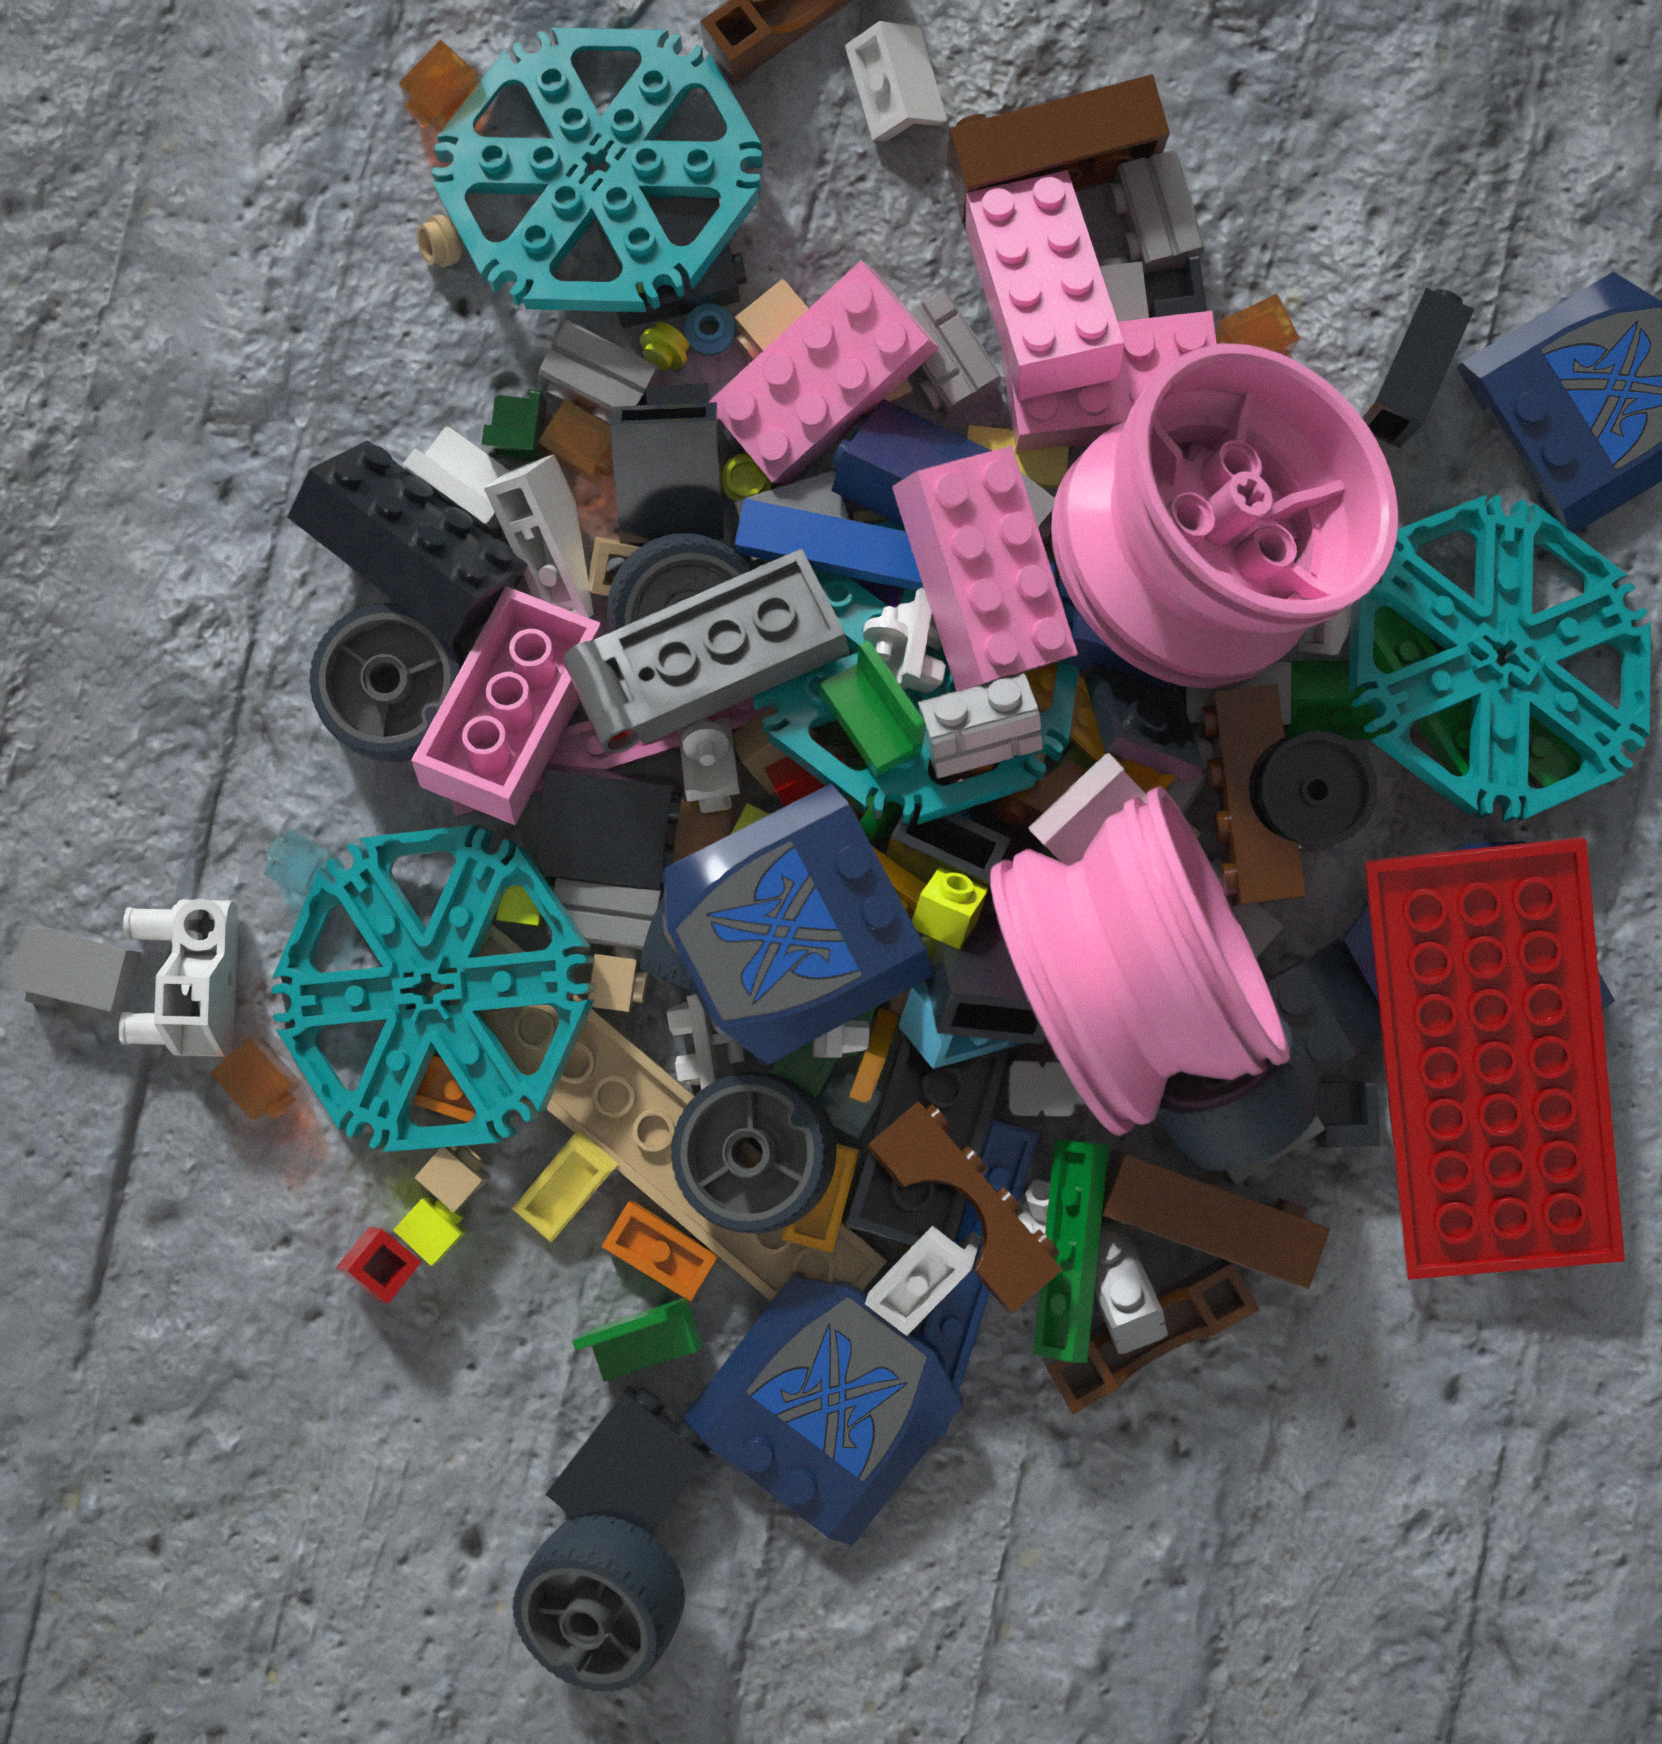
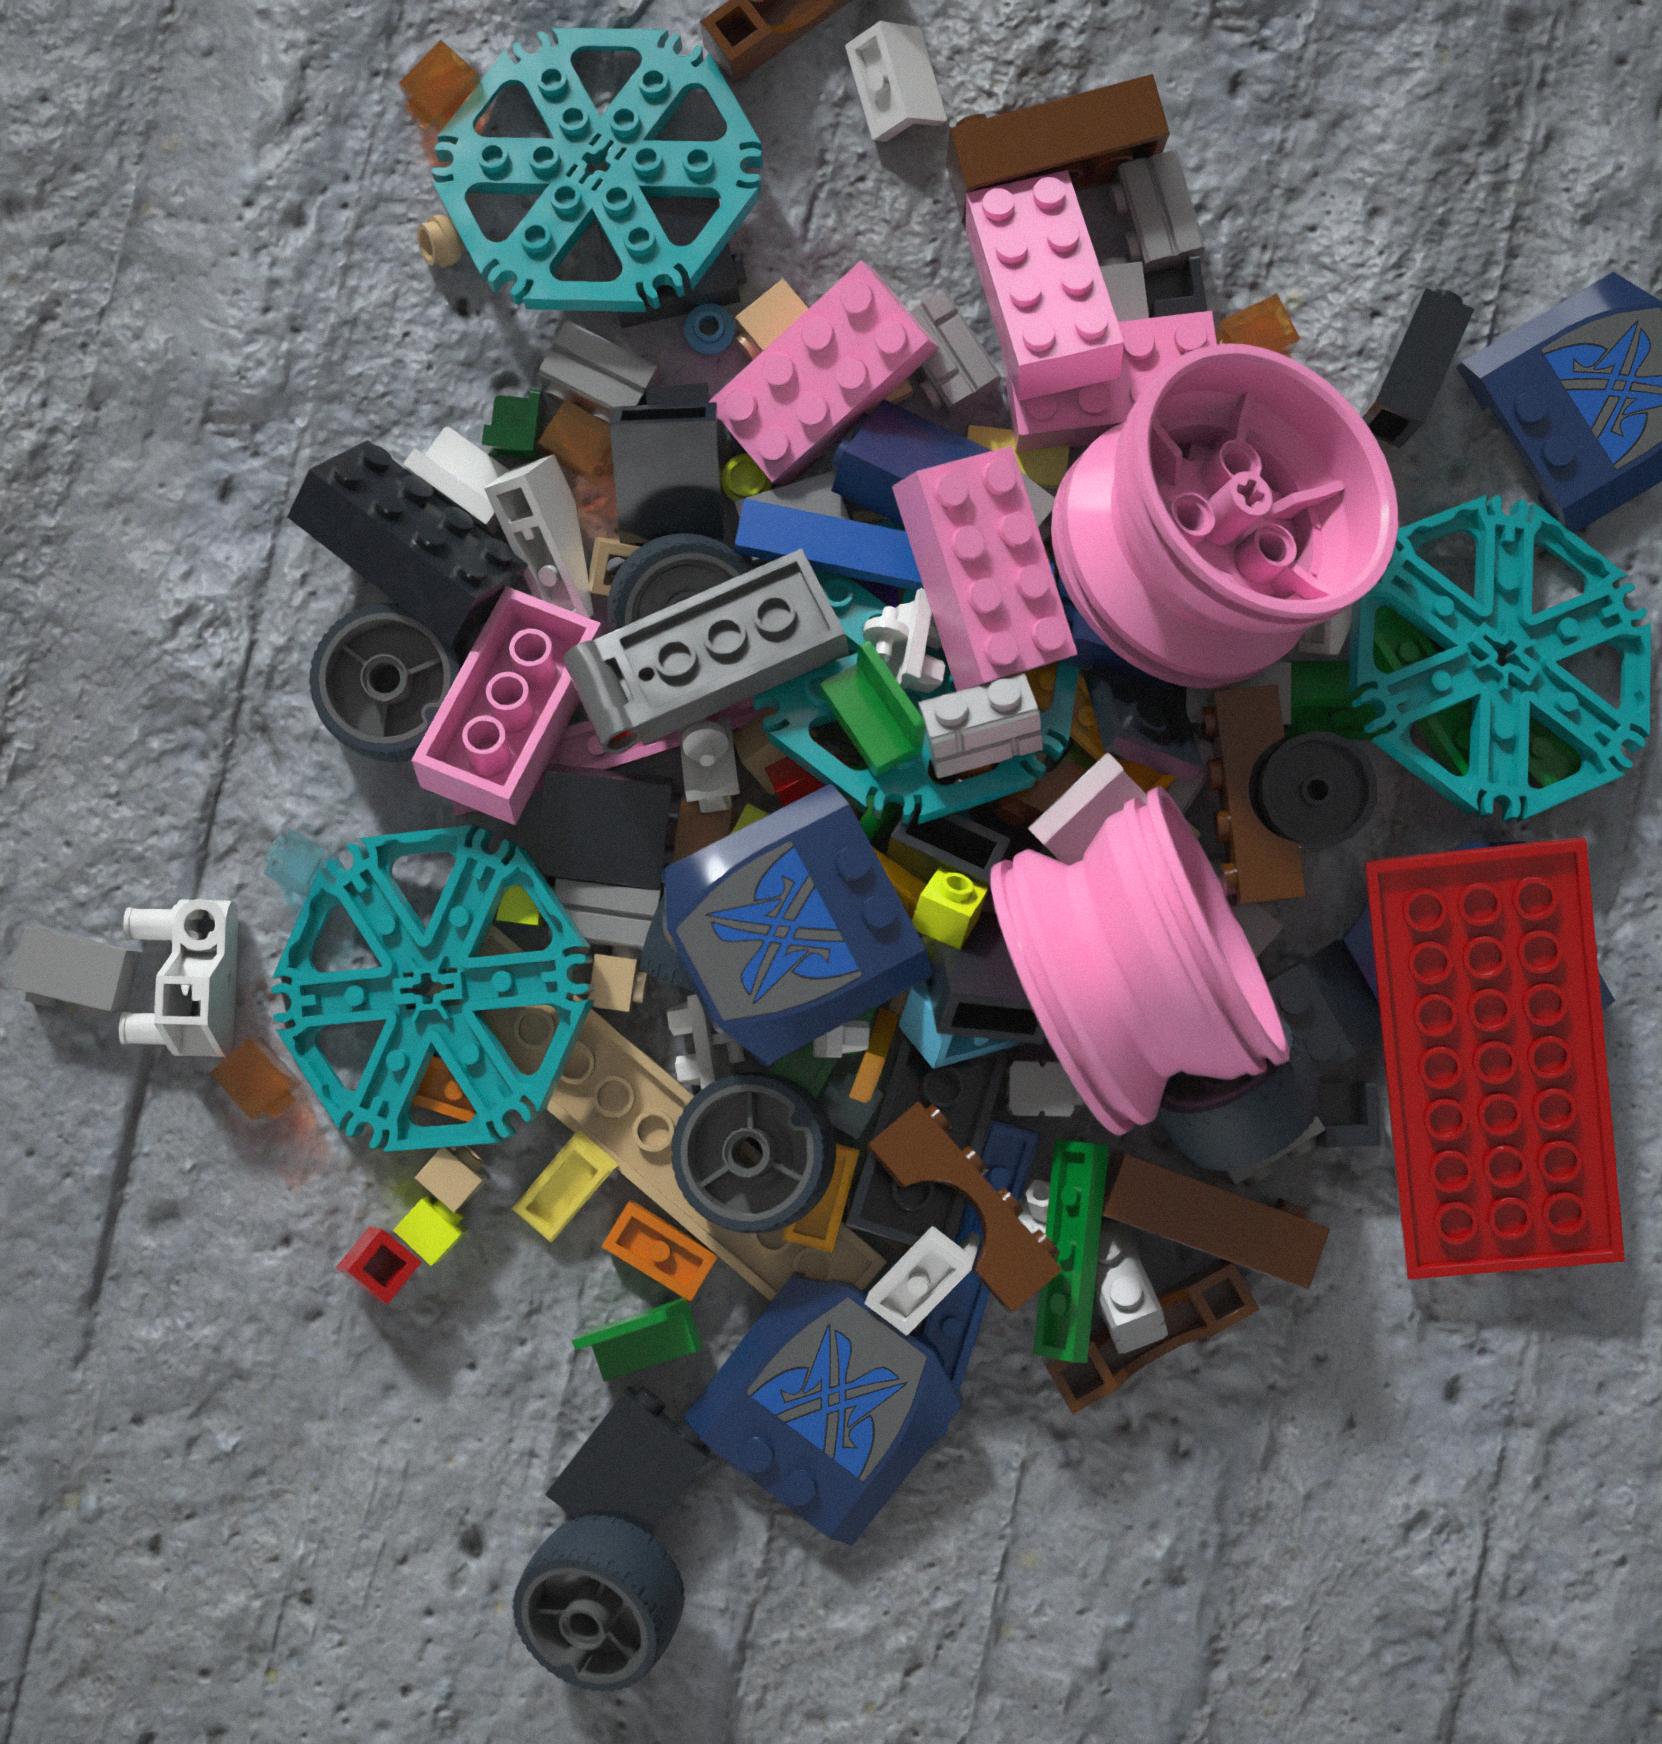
(664, 346): neon yellow plate -> none

